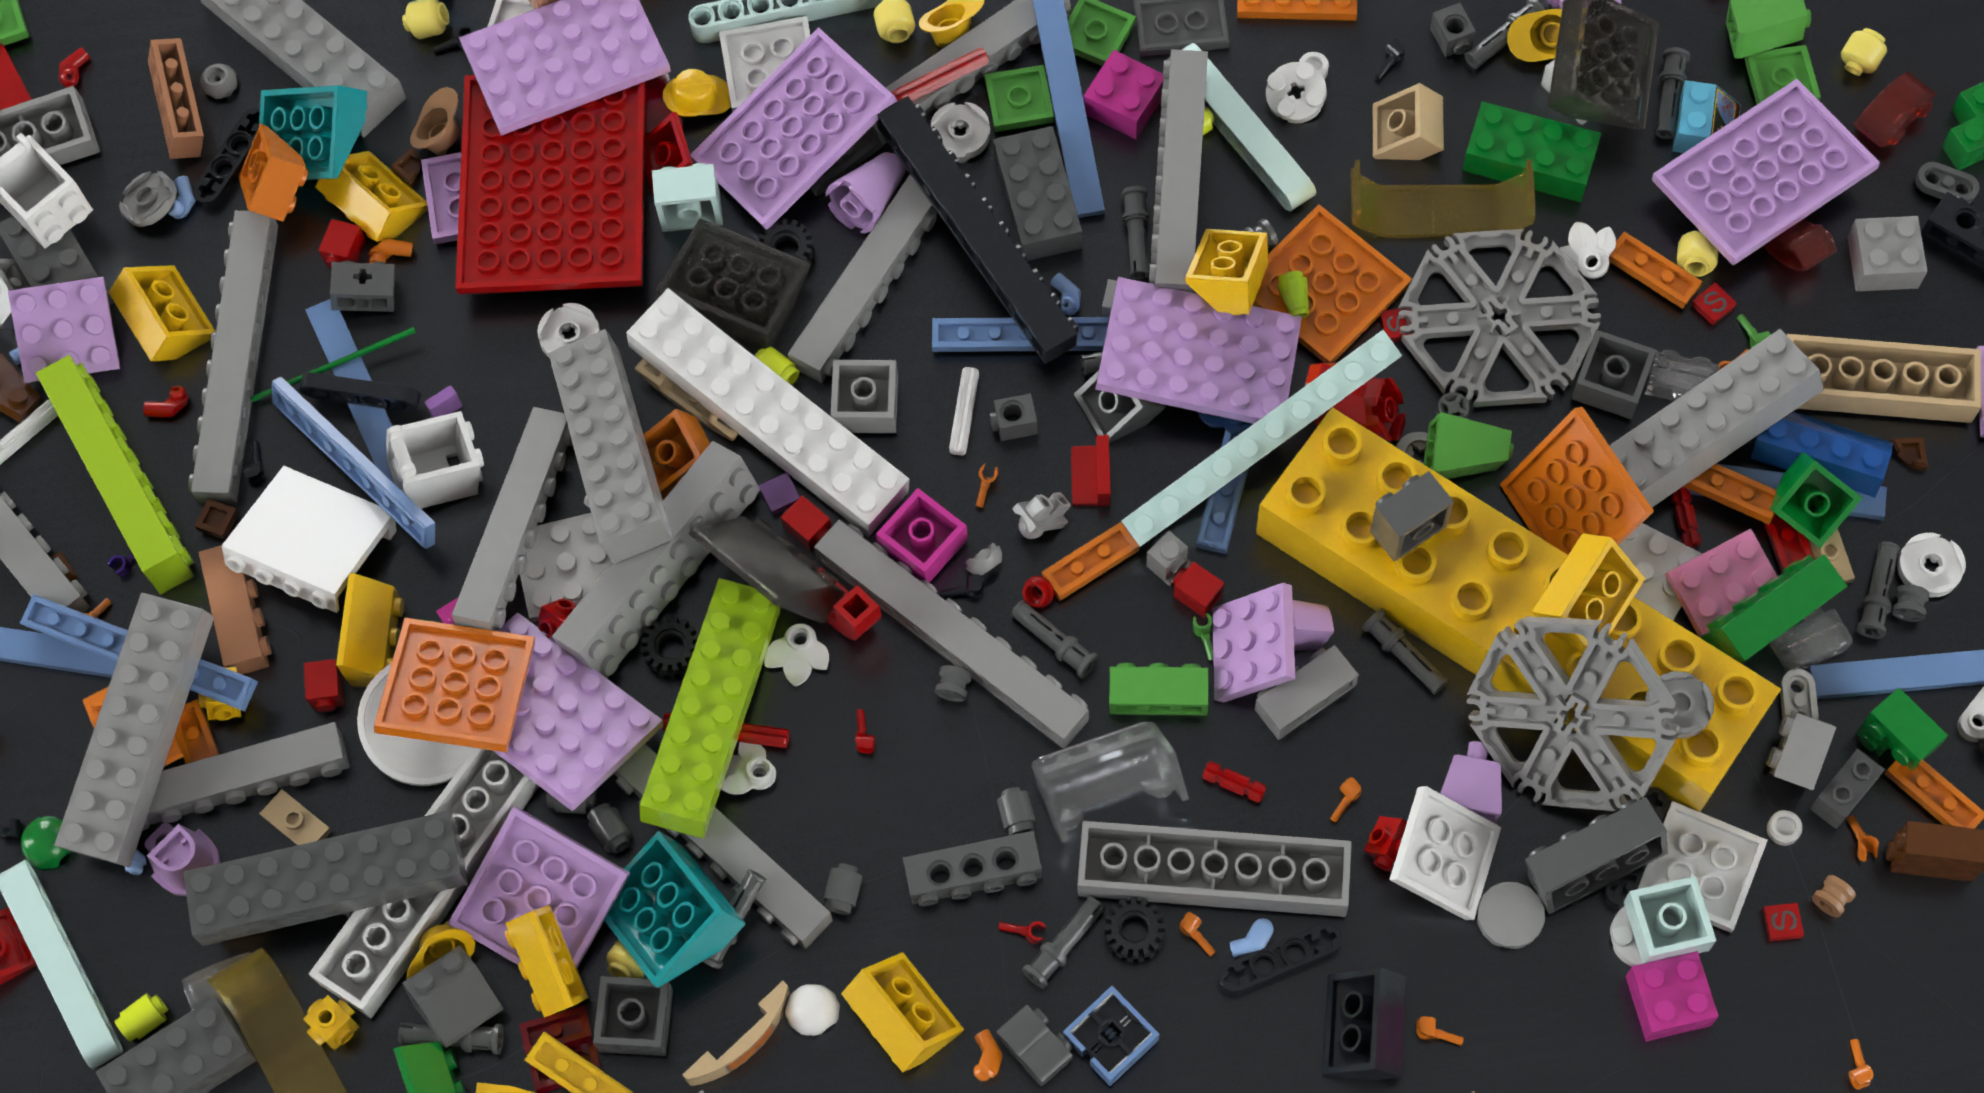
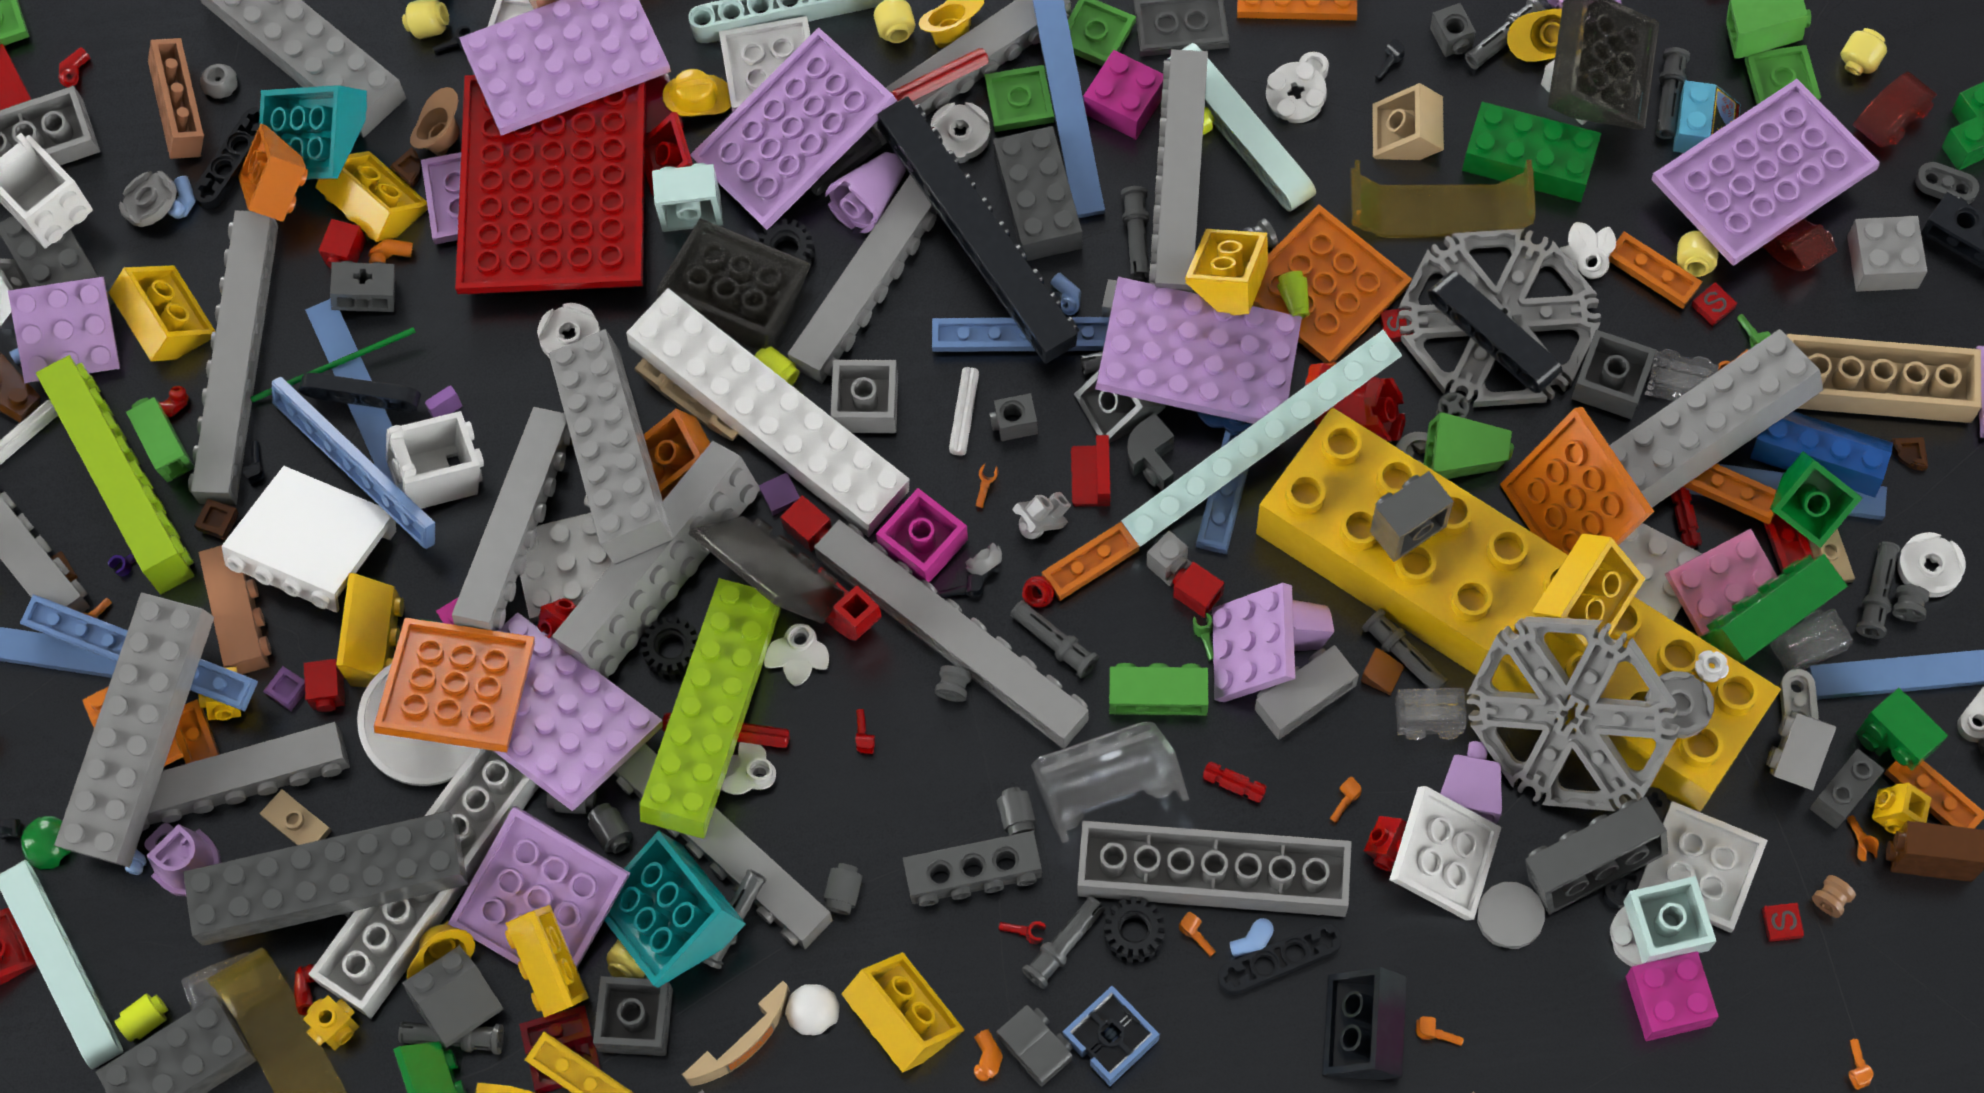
(159, 439): none -> bright green slope
(286, 688): none -> medium lavender tile
(302, 989): none -> red arm
(1145, 448): none -> dark grey brick
(1382, 672): none -> dark orange slope
(1430, 712): none -> clear brick
(1494, 331): none -> black beam
(1711, 674): none -> white plate
(1784, 827): white tile -> none
(1900, 804): none -> yellow brick

